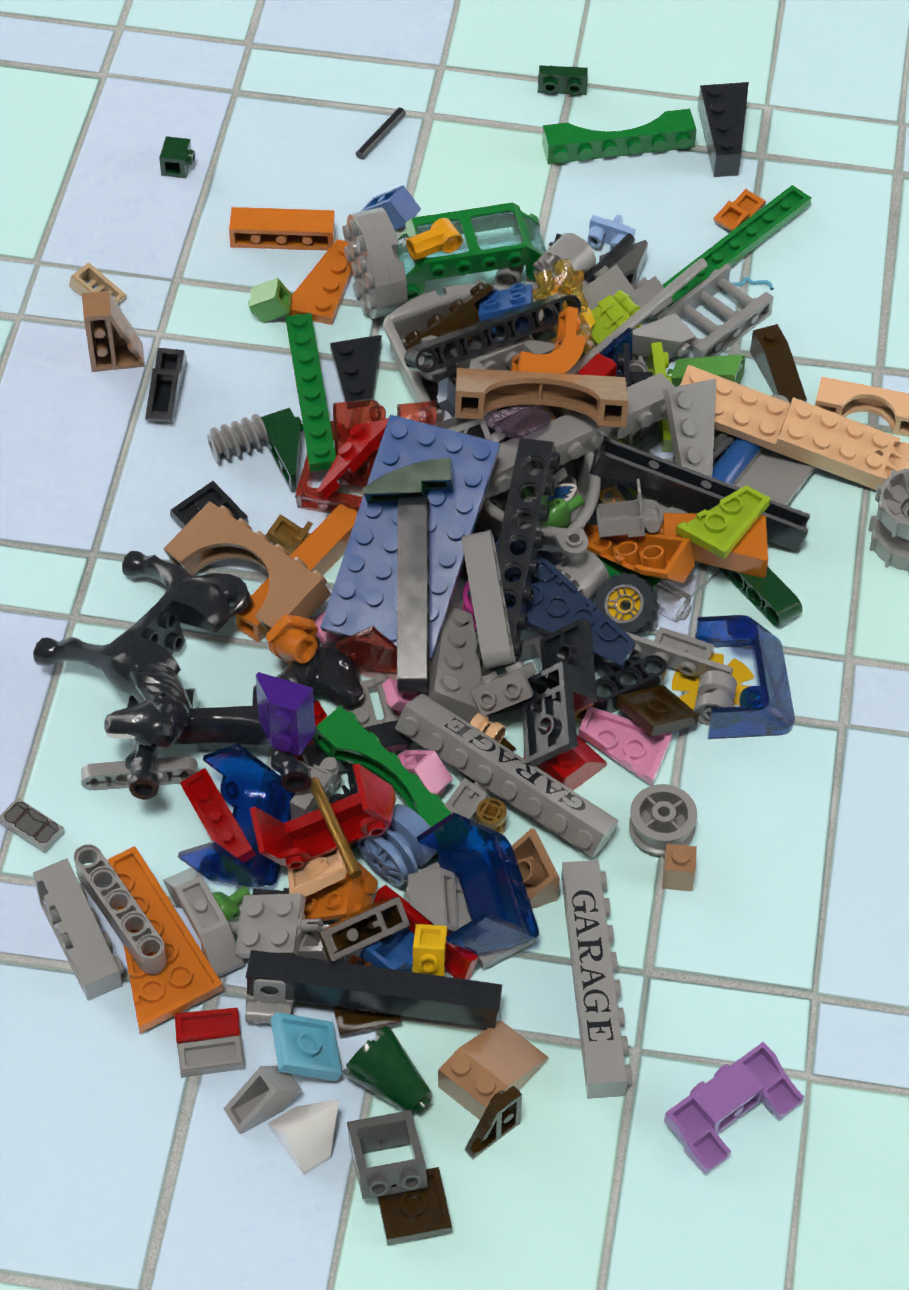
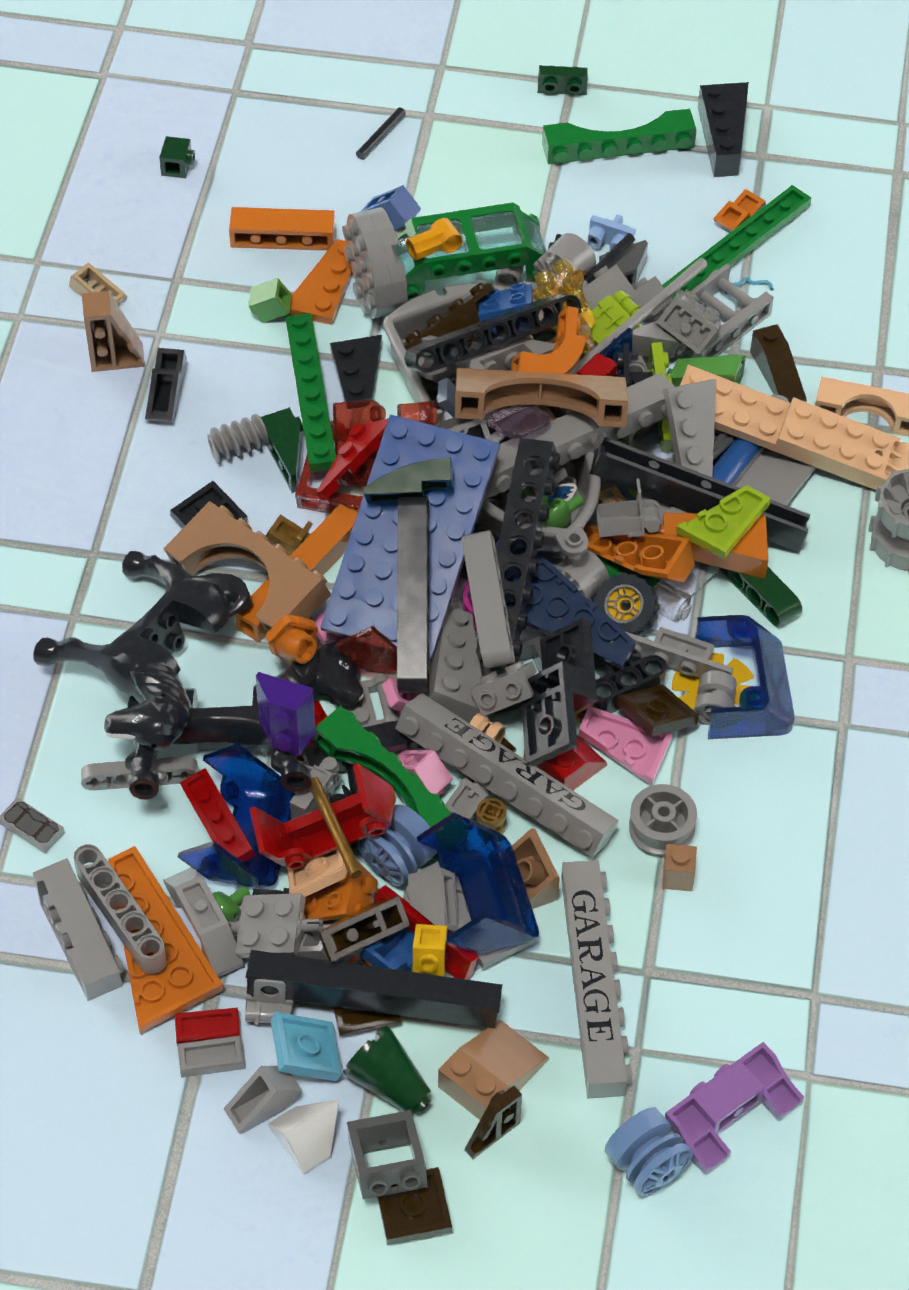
(648, 1151): none -> medium blue wheel
(690, 320): none -> light grey bracket

